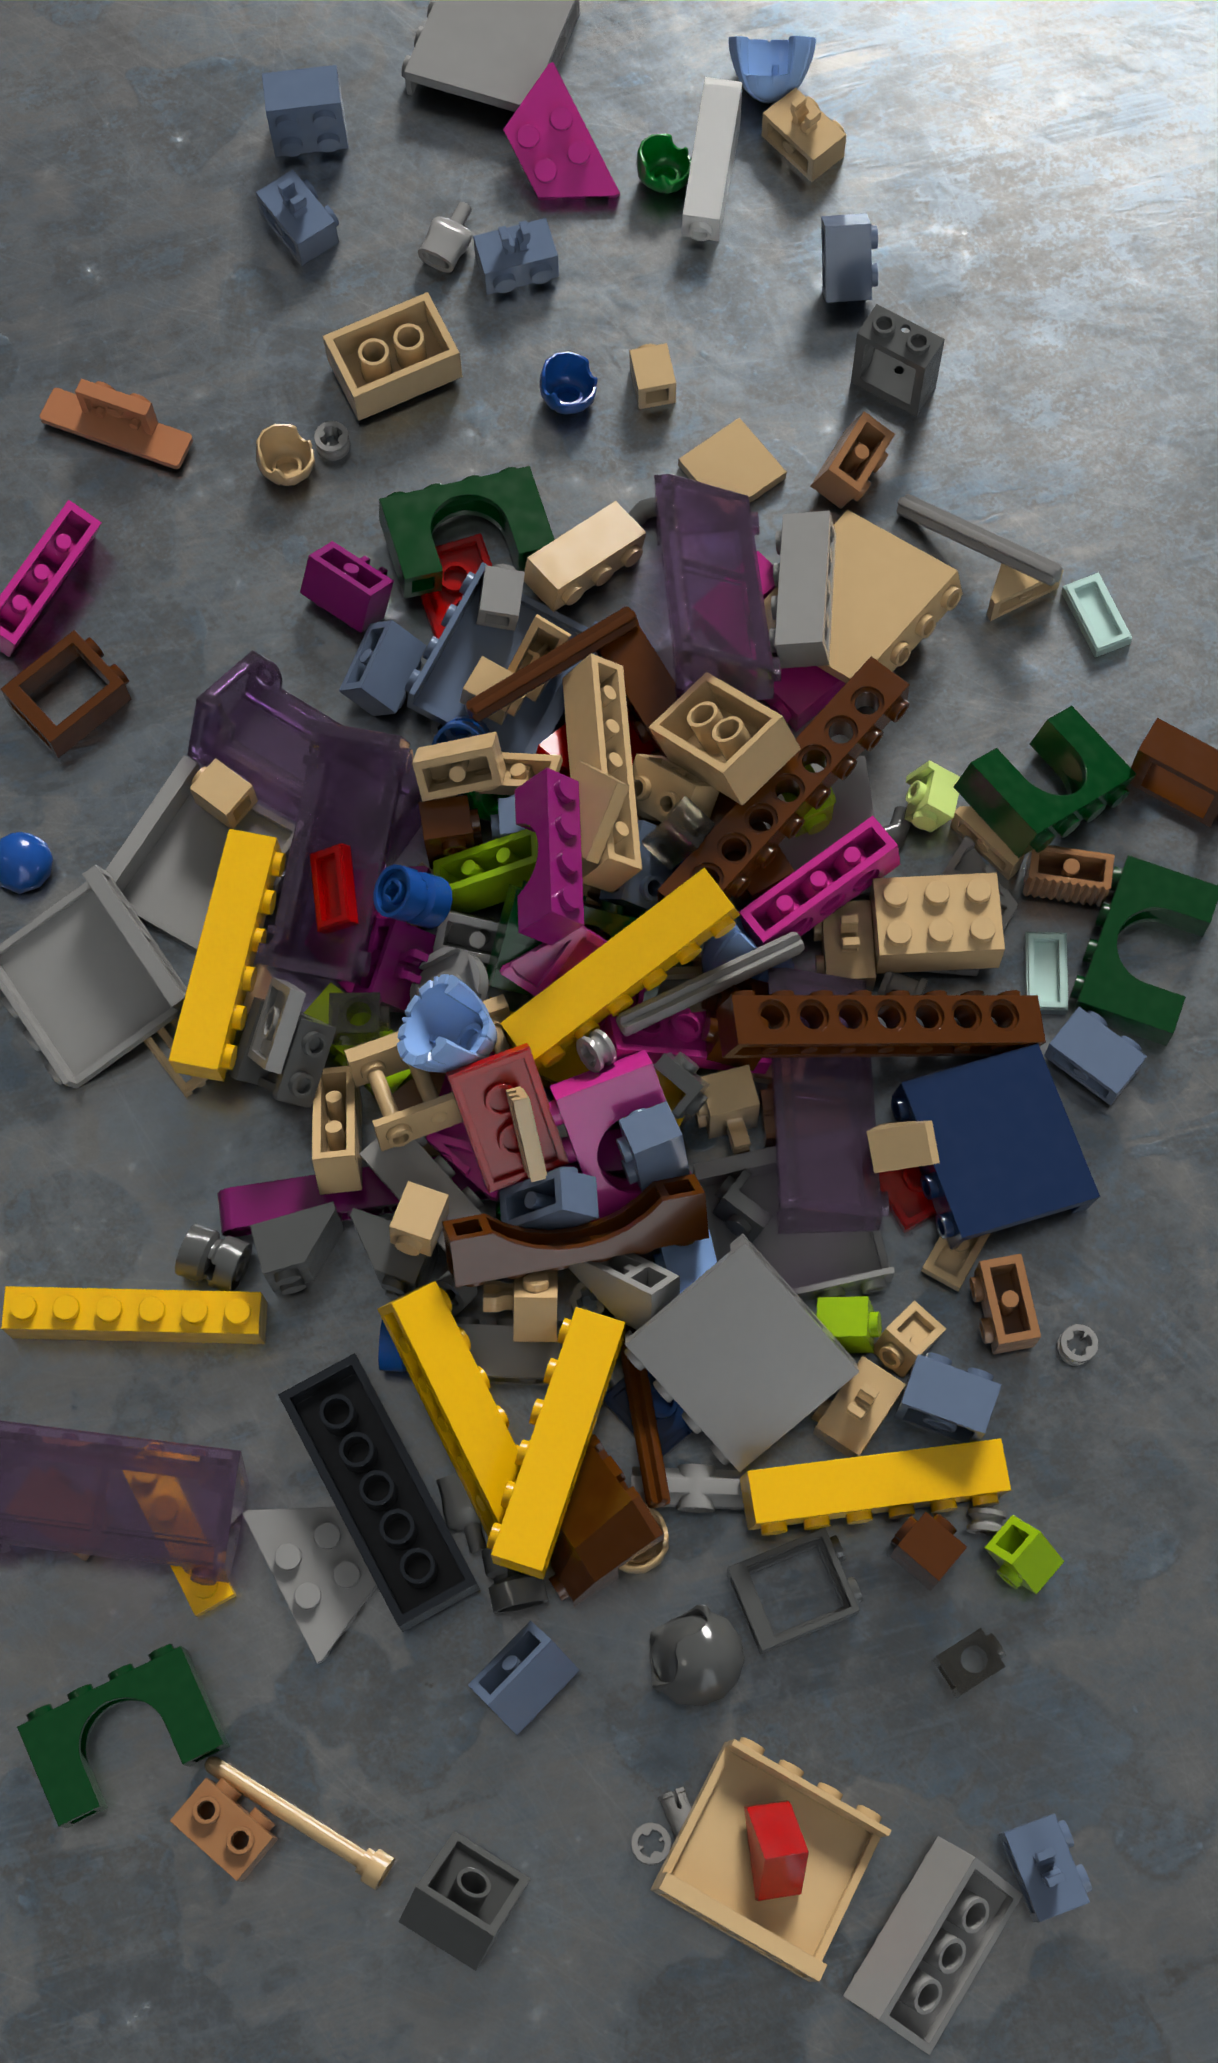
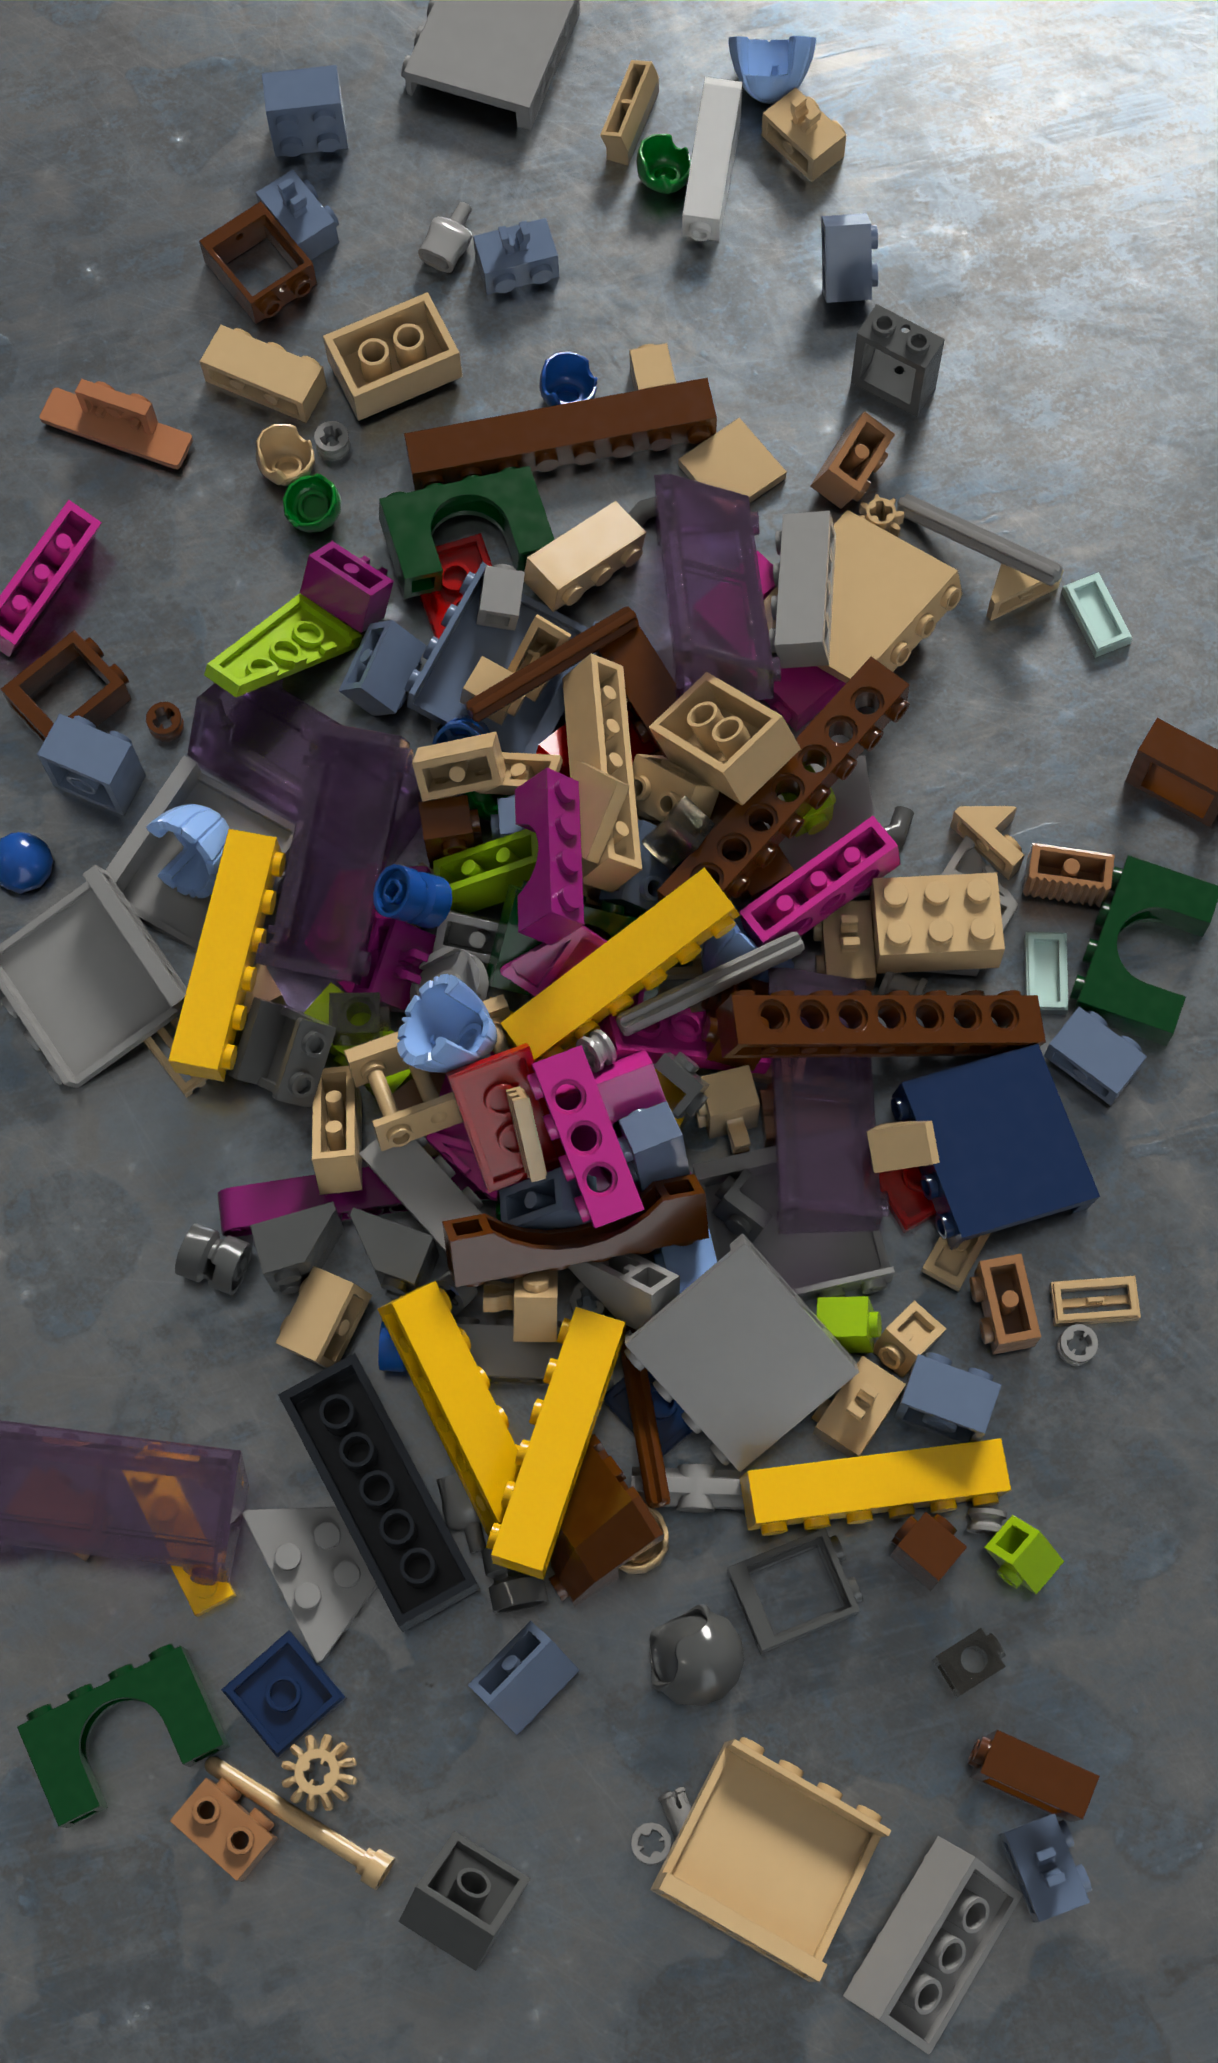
(92, 763): none -> sand blue brick
(135, 1315): yellow brick -> none
(159, 710): none -> reddish brown bush
(203, 838): none -> light blue hair
(223, 793): tan brick -> none
(241, 235): none -> reddish brown window
(263, 373): none -> tan brick
(276, 1025): light grey plate -> none
(282, 645): none -> lime wing
(283, 1694): none -> dark blue tile
(306, 1765): none -> tan gear
(312, 503): none -> green hair
(323, 1318): none -> tan brick
(334, 888): red tile -> none
(418, 1219): tan brick -> none
(556, 144): dark pink wing -> none
(564, 433): none -> reddish brown brick
(621, 1196): none -> dark pink brick
(630, 111): none -> tan piece
(775, 1850): red slope -> none
(885, 511): none -> tan gear
(931, 796): yellowish green brick -> none
(1031, 817): dark green arch -> none
(1033, 1775): none -> reddish brown window
(1059, 1304): none -> tan tile

